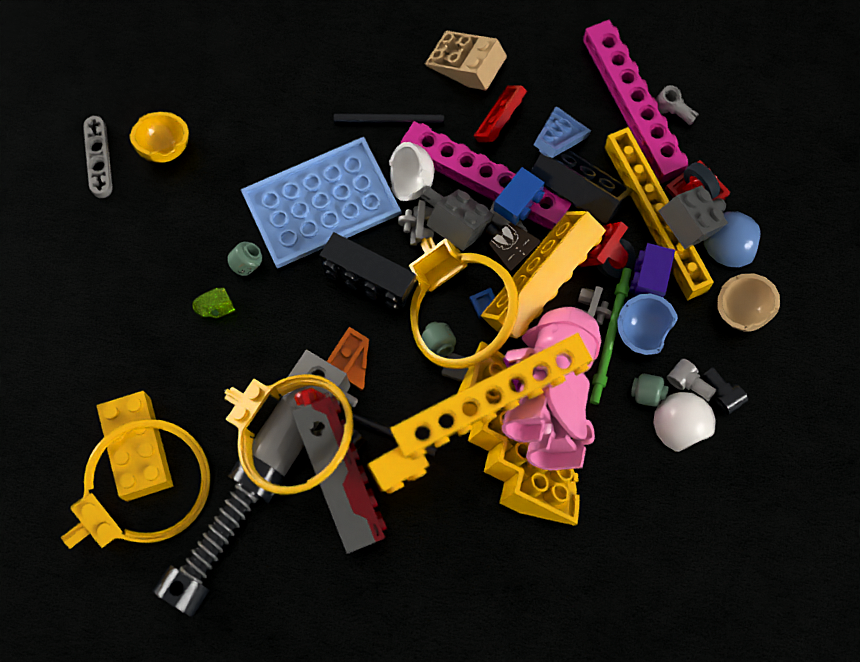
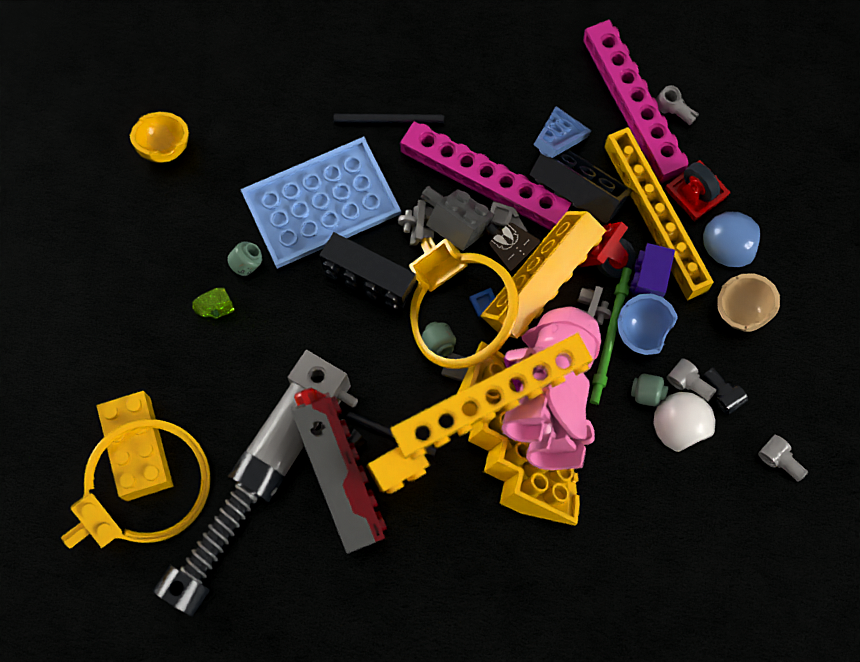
(97, 156): light grey beam -> none
(250, 402): yellow brick -> none
(351, 357): orange wing -> none
(410, 171): white cylinder -> none
(467, 58): tan slope -> none
(500, 114): red plate -> none
(519, 196): blue brick -> none
(694, 216): dark grey brick -> none
(778, 454): none -> light grey pin

